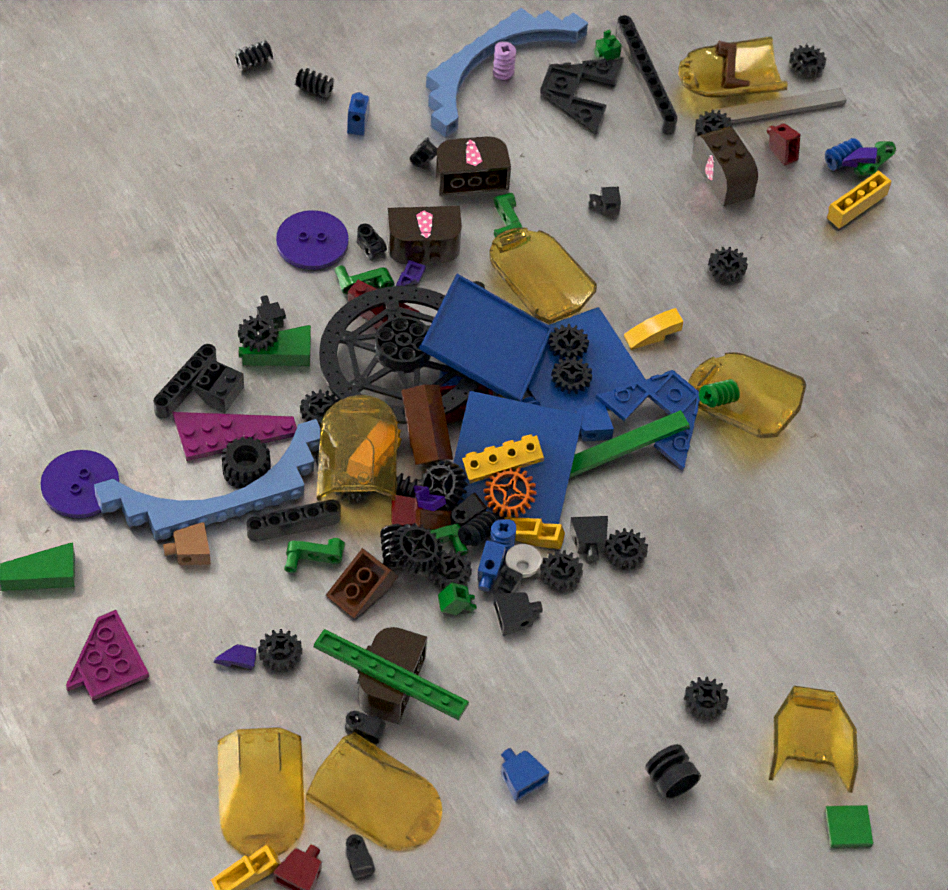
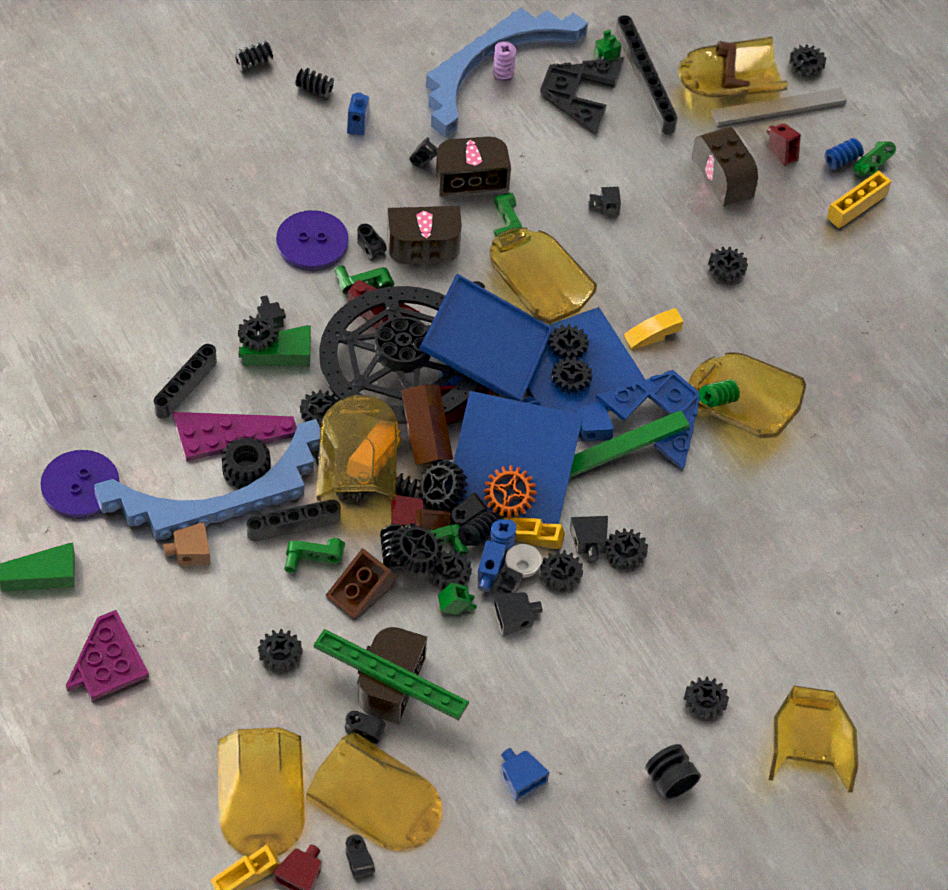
(218, 385): black slope -> none
(238, 655): dark purple slope -> none
(412, 274): dark purple slope -> none
(426, 500): dark purple slope -> none
(510, 455): yellow brick -> none
(712, 122): black gear -> none
(849, 826): green tile -> none
(862, 155): dark purple slope -> none

